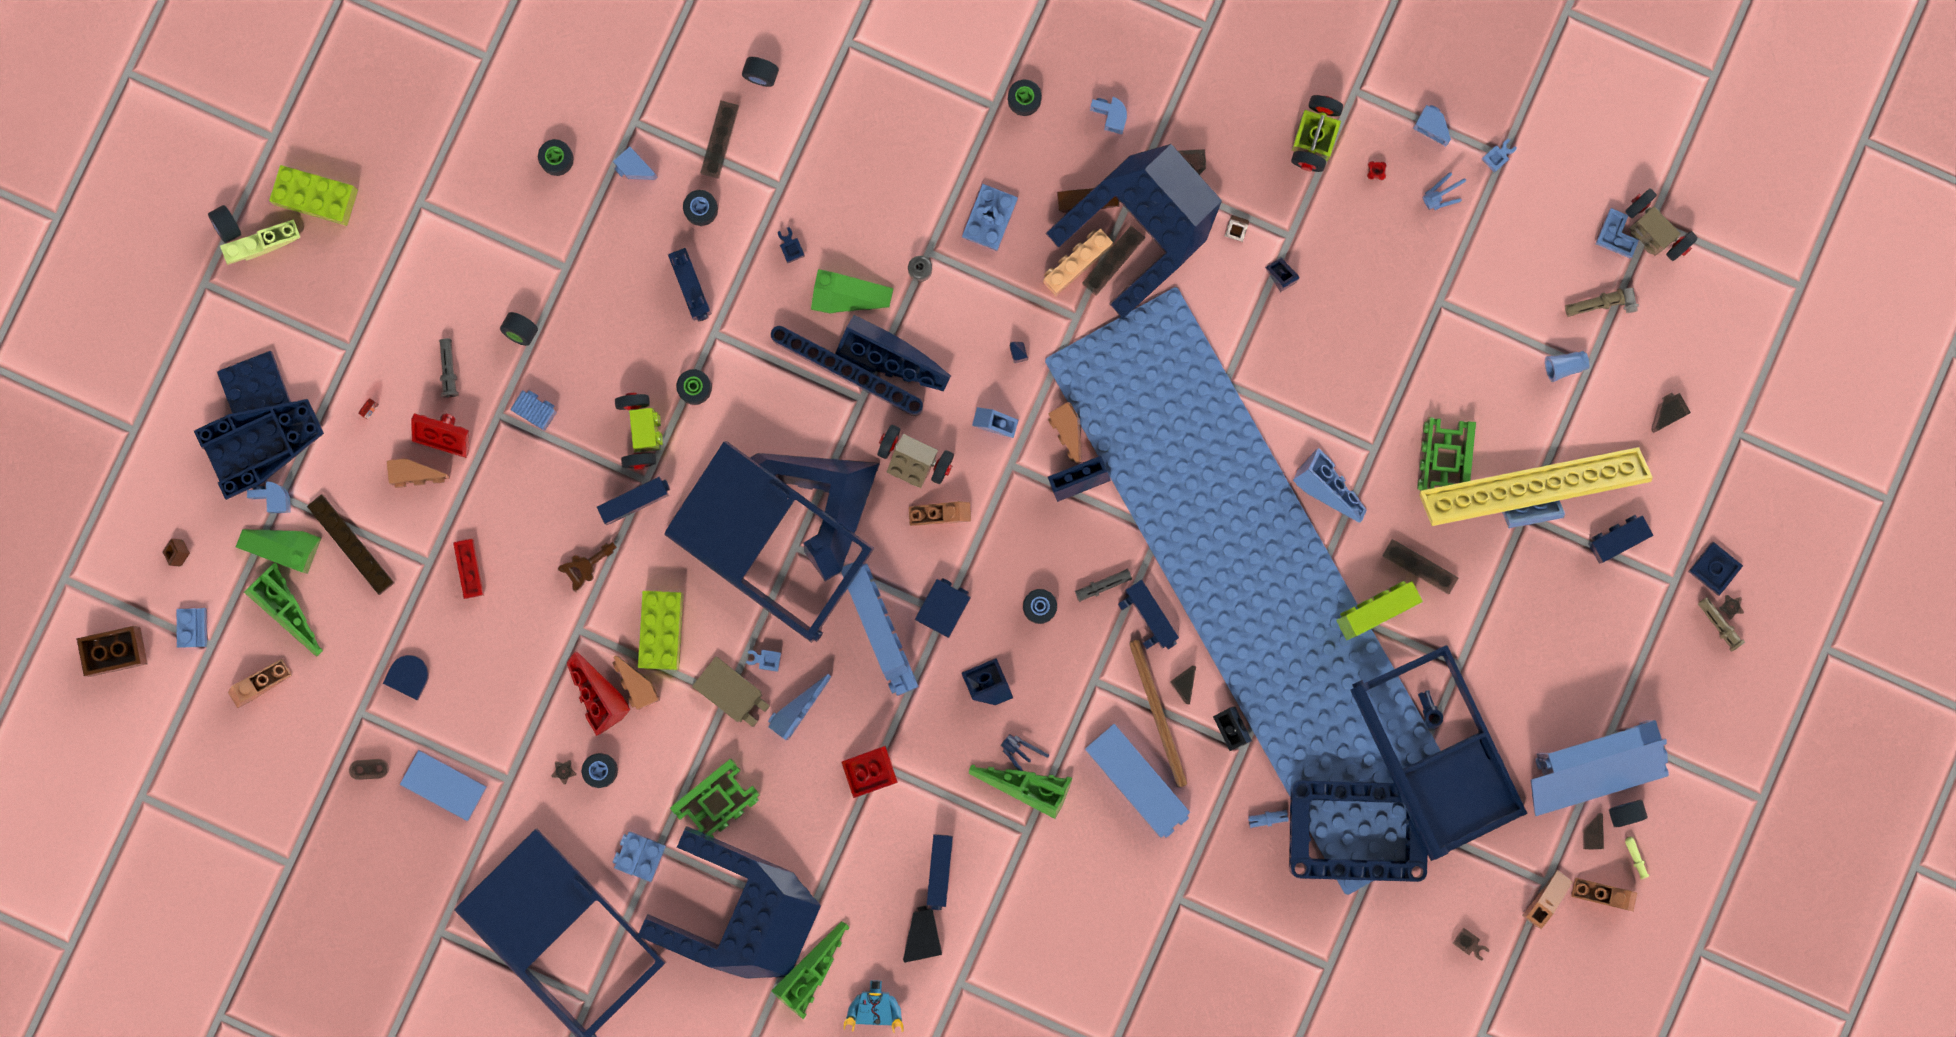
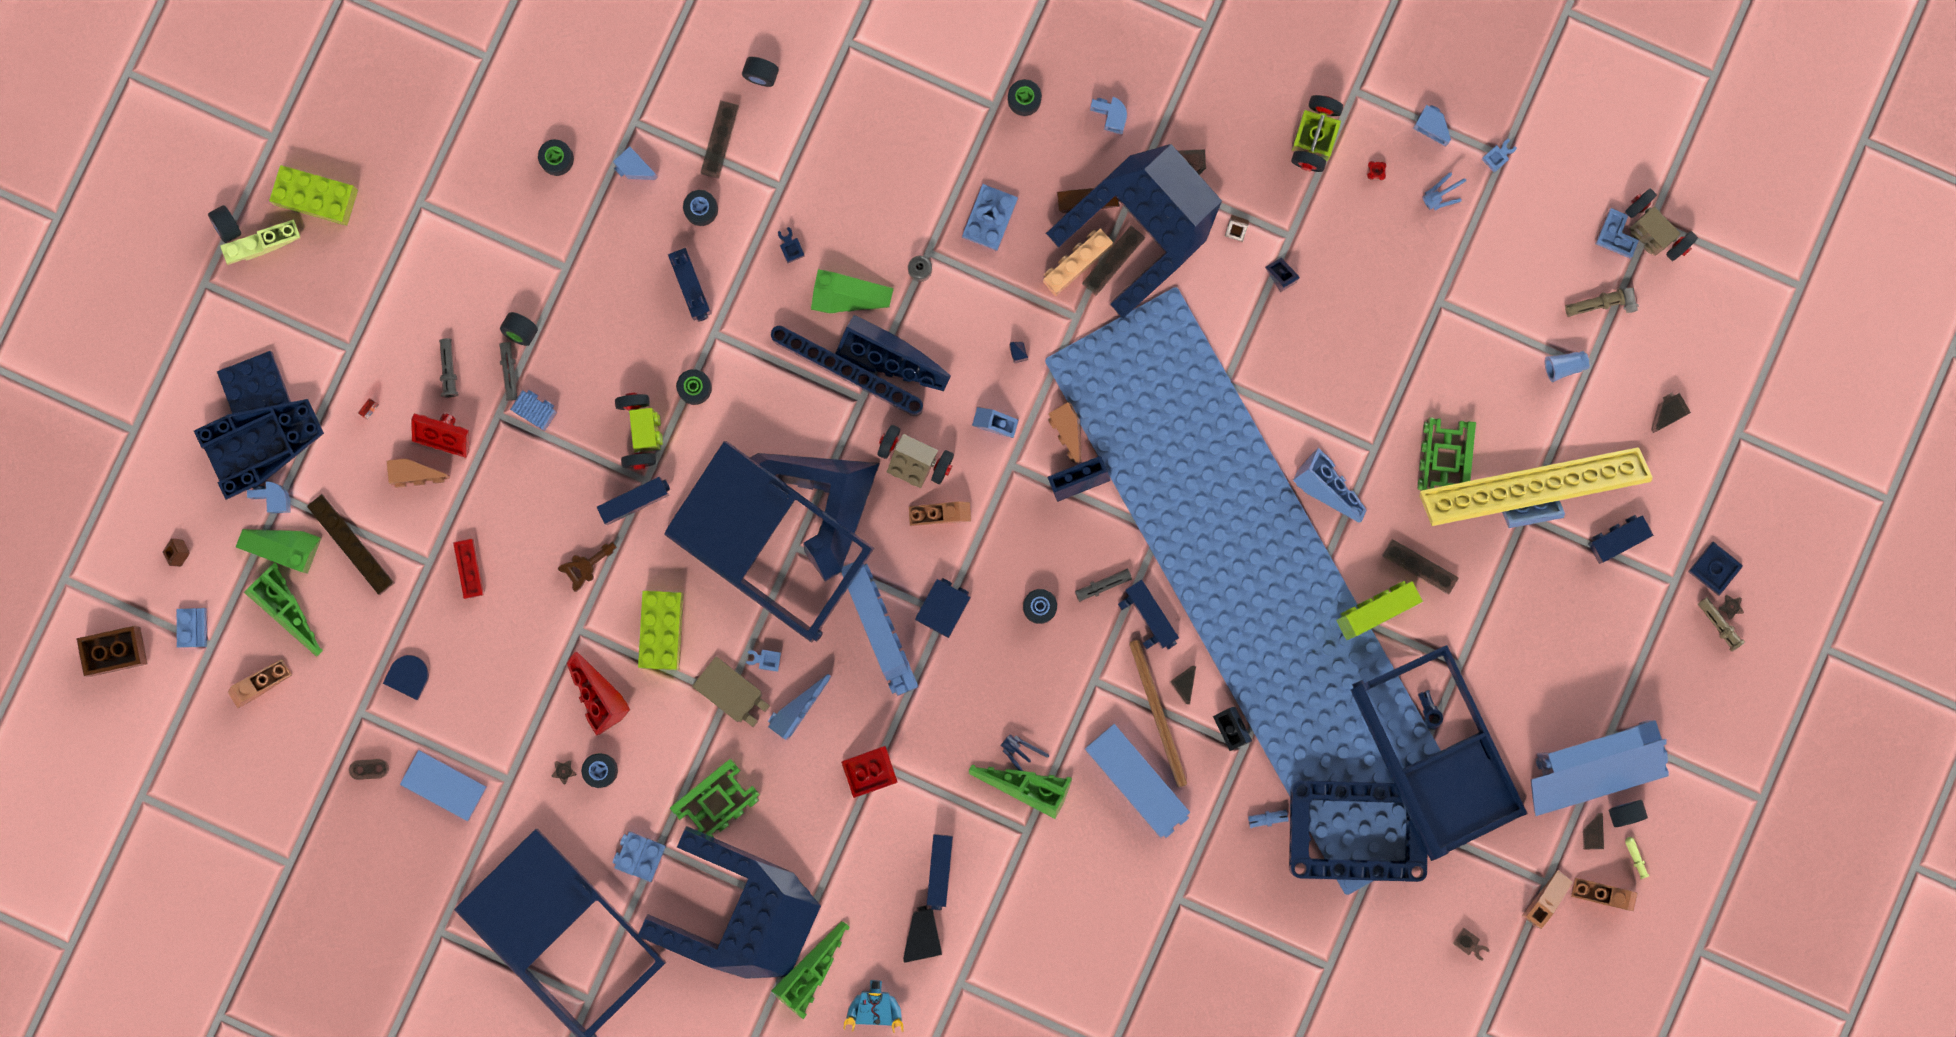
(505, 348): none -> dark grey pin
(640, 688): nougat slope -> none
(987, 683): dark blue slope -> none

